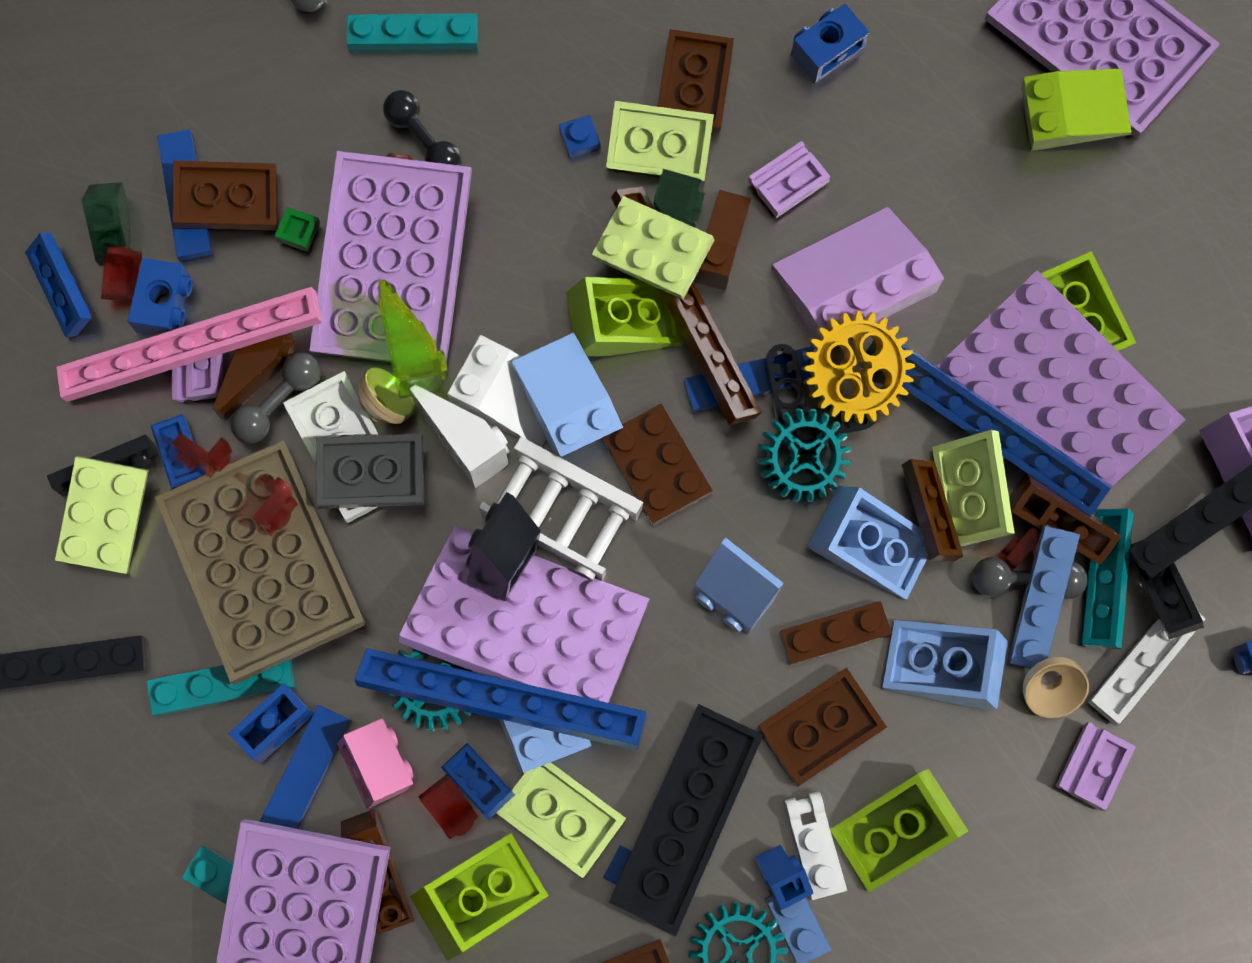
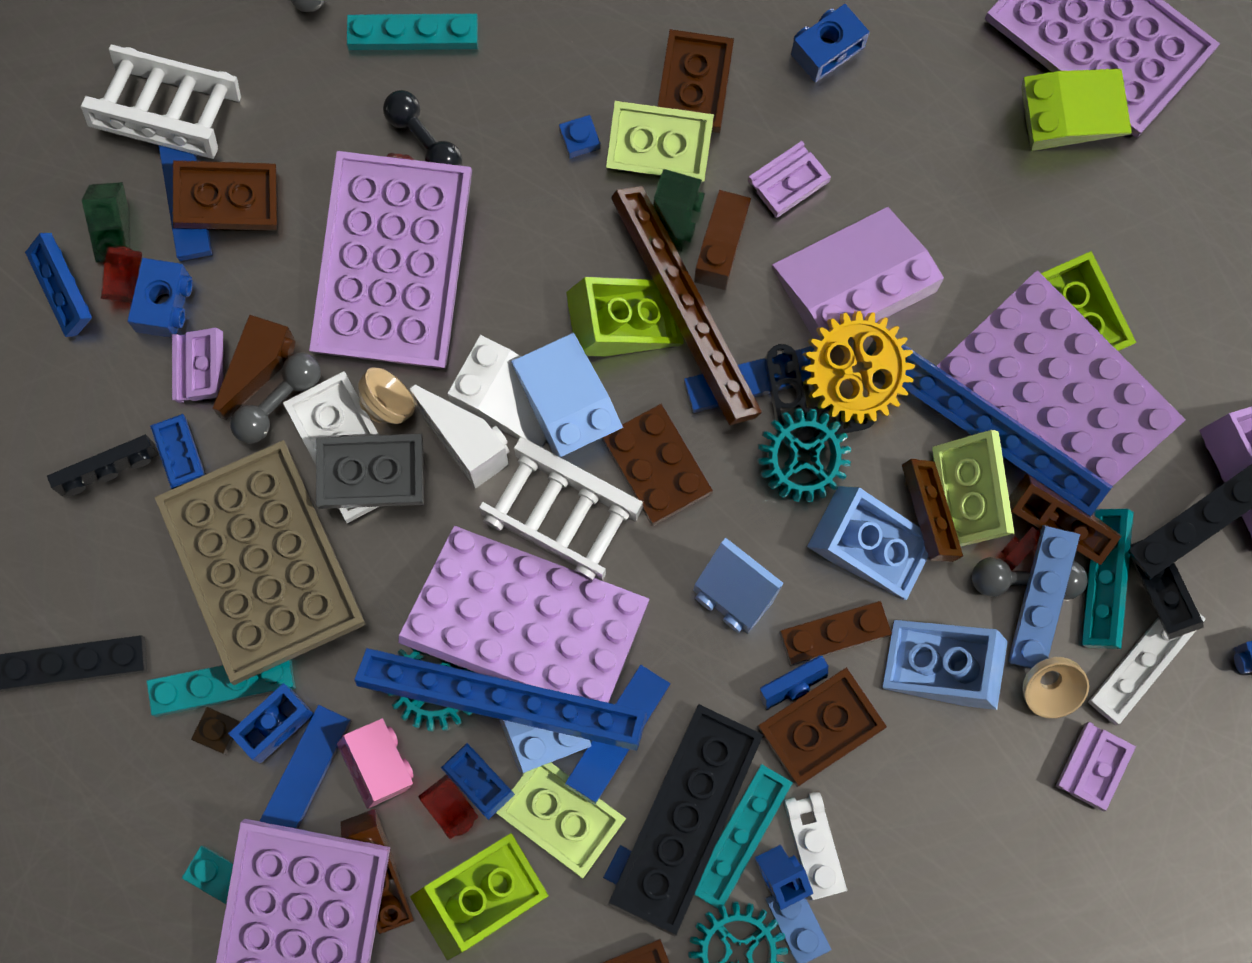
(101, 515): yellowish green plate -> none
(155, 128): none -> white fence
(189, 344): bright pink plate -> none
(193, 456): clear red bracket -> none
(214, 730): none -> dark brown plate
(278, 508): clear red bracket -> none
(297, 229): green plate -> none
(409, 345): clear neon green slope -> none
(502, 548): black slope -> none
(601, 759): none -> blue tile
(653, 247): yellowish green plate -> none
(742, 835): none -> teal plate
(794, 683): none -> blue plate
(899, 830): lime slope -> none

